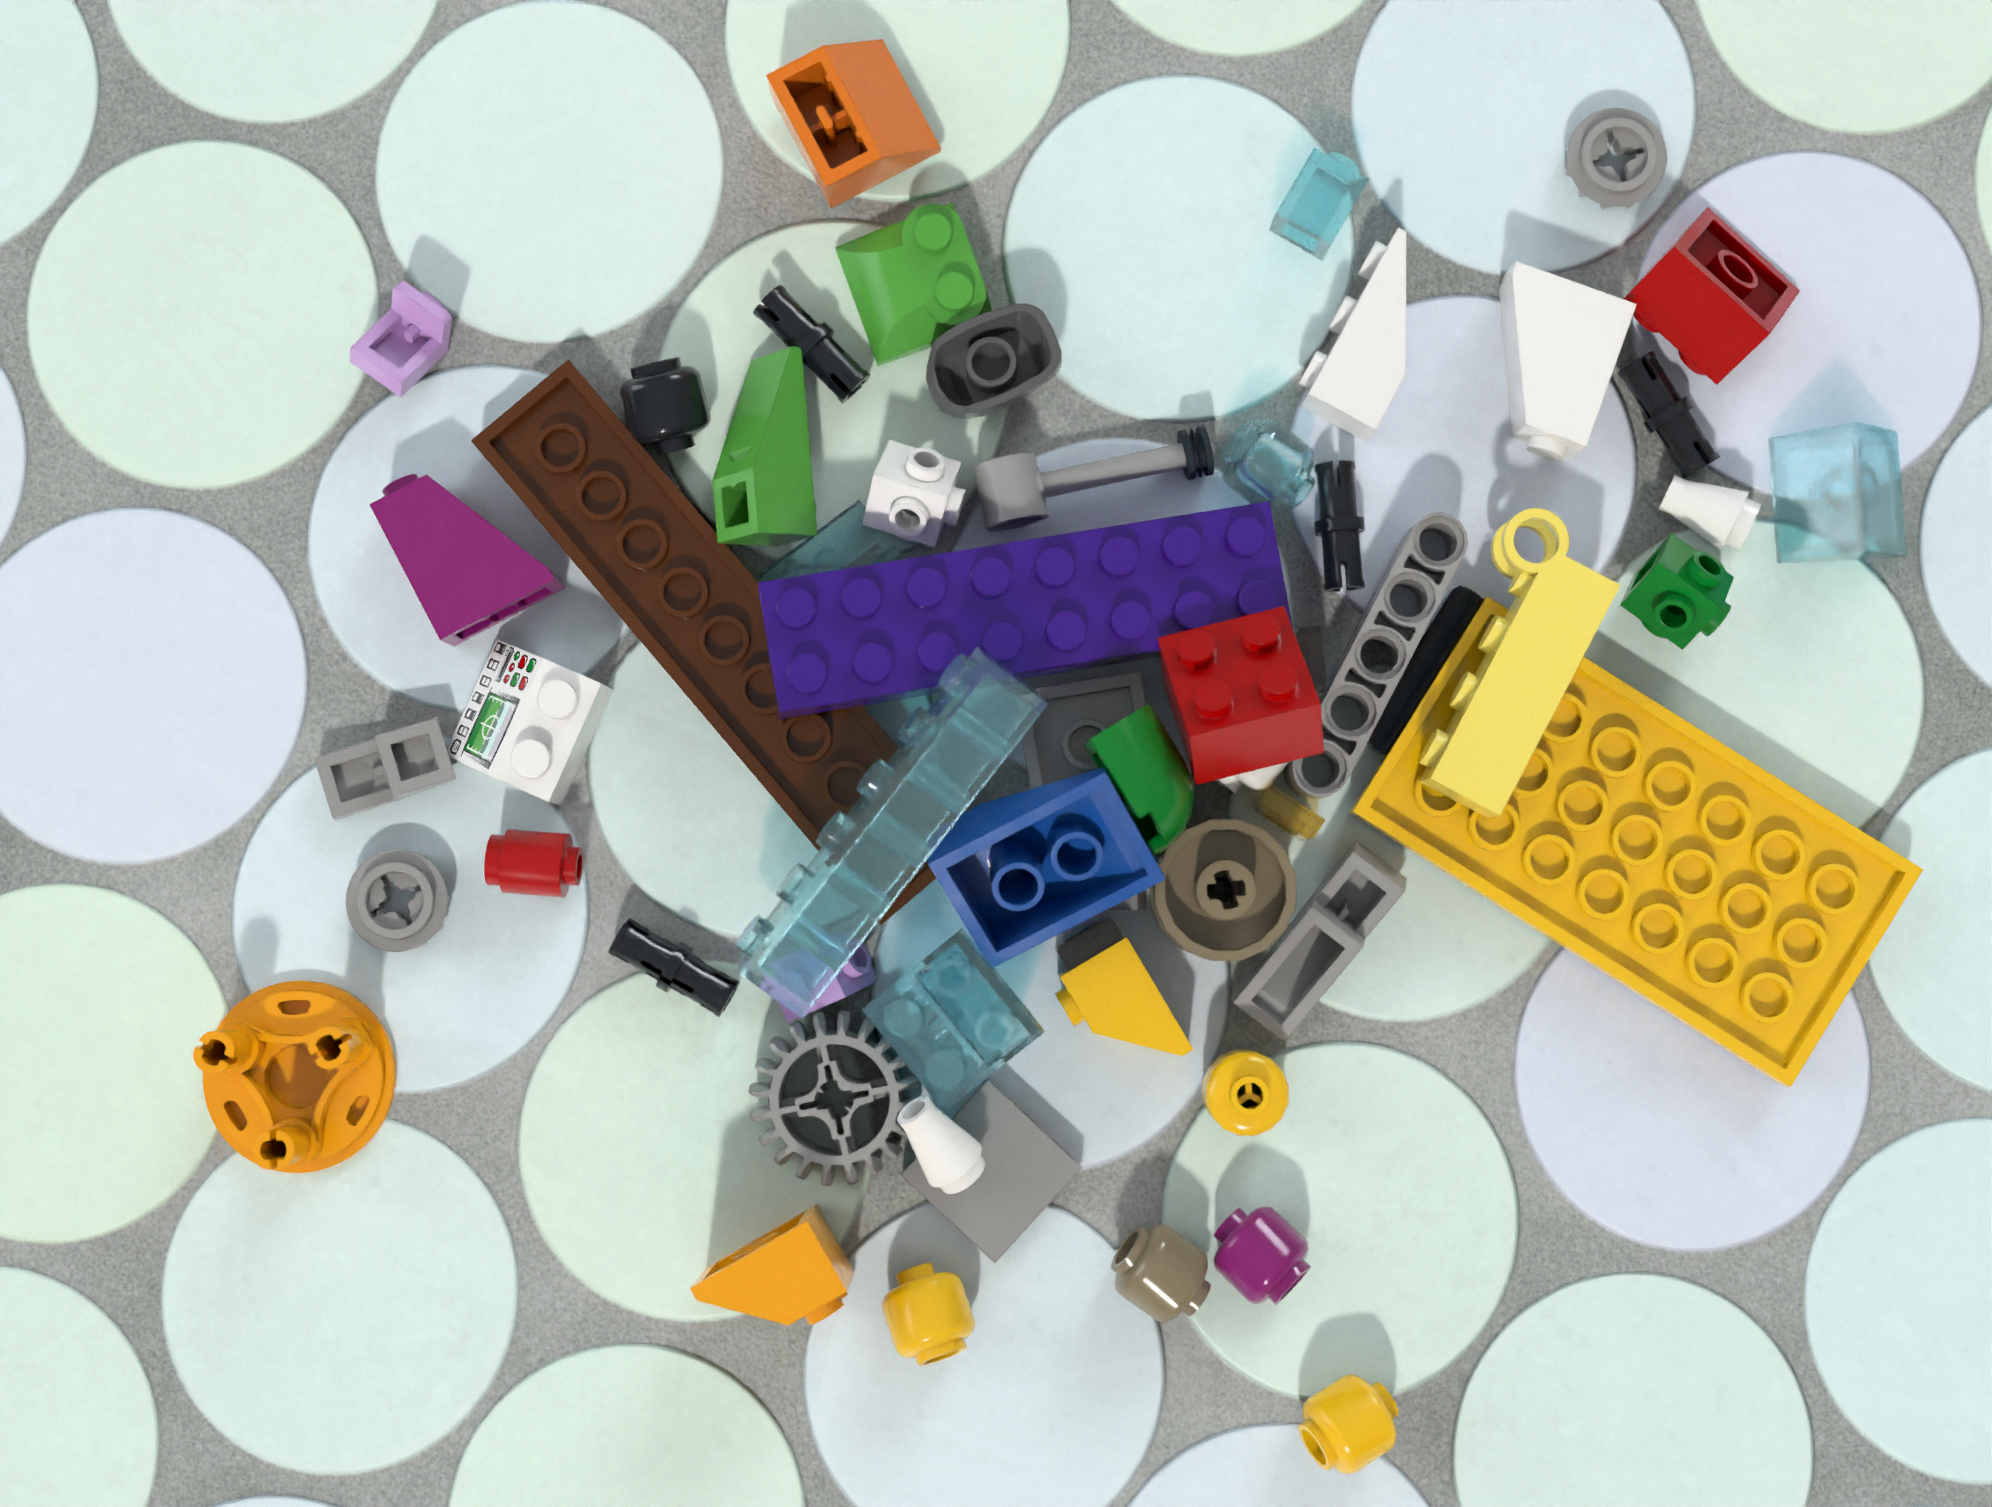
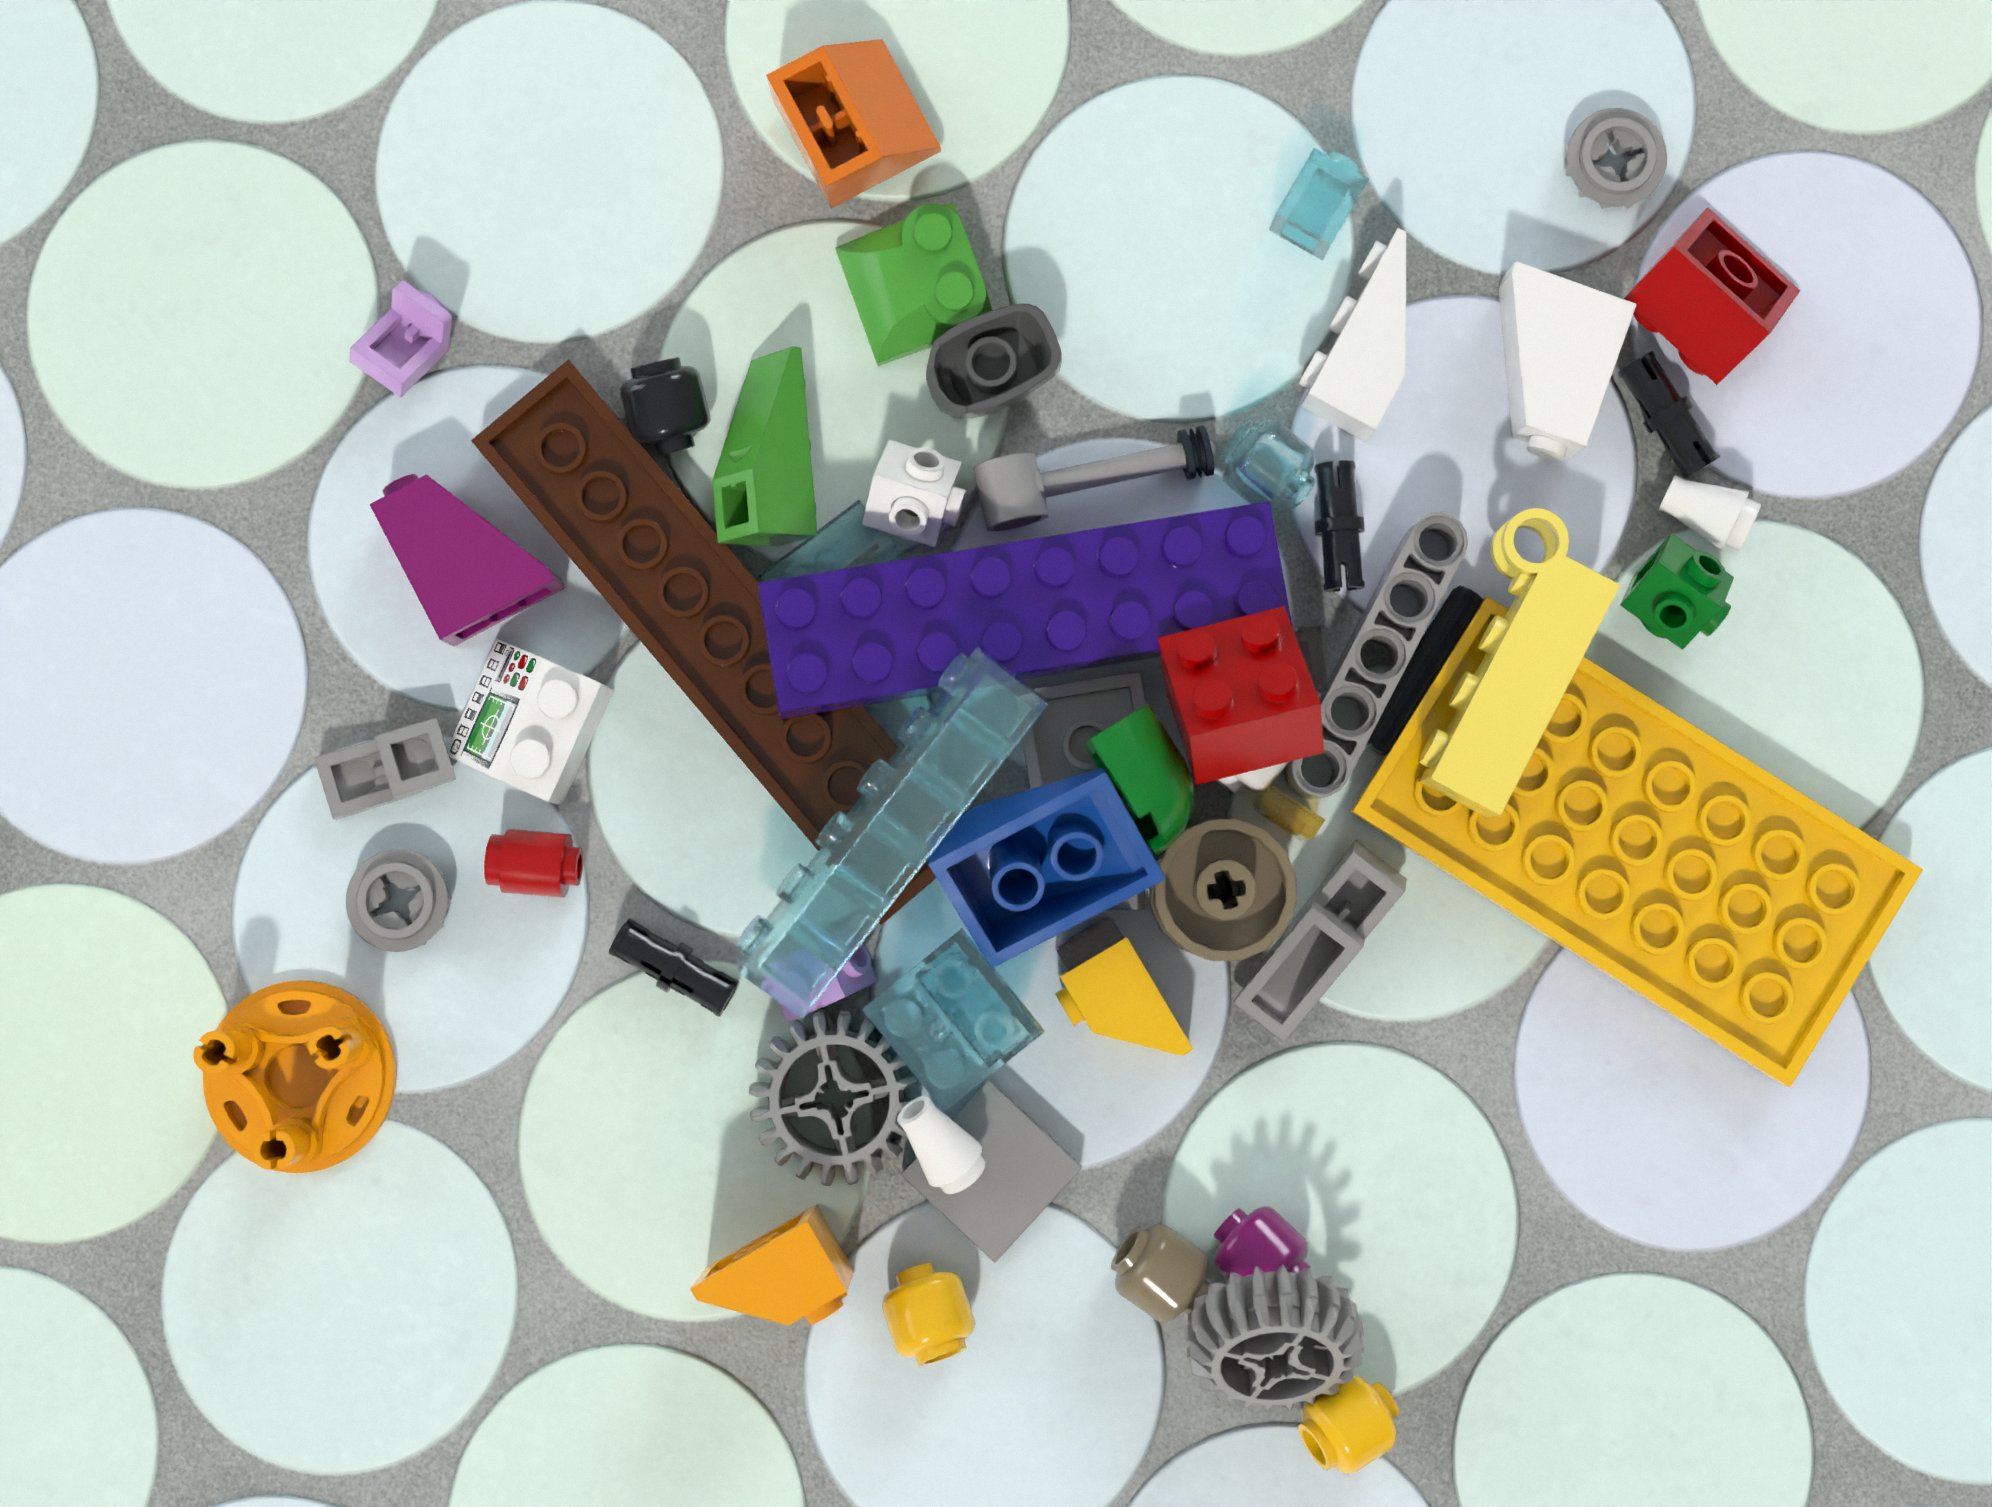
(815, 340): black pin -> none
(1222, 1085): yellow head -> none
(1274, 1338): none -> light grey gear
(1837, 494): clear light blue slope -> none

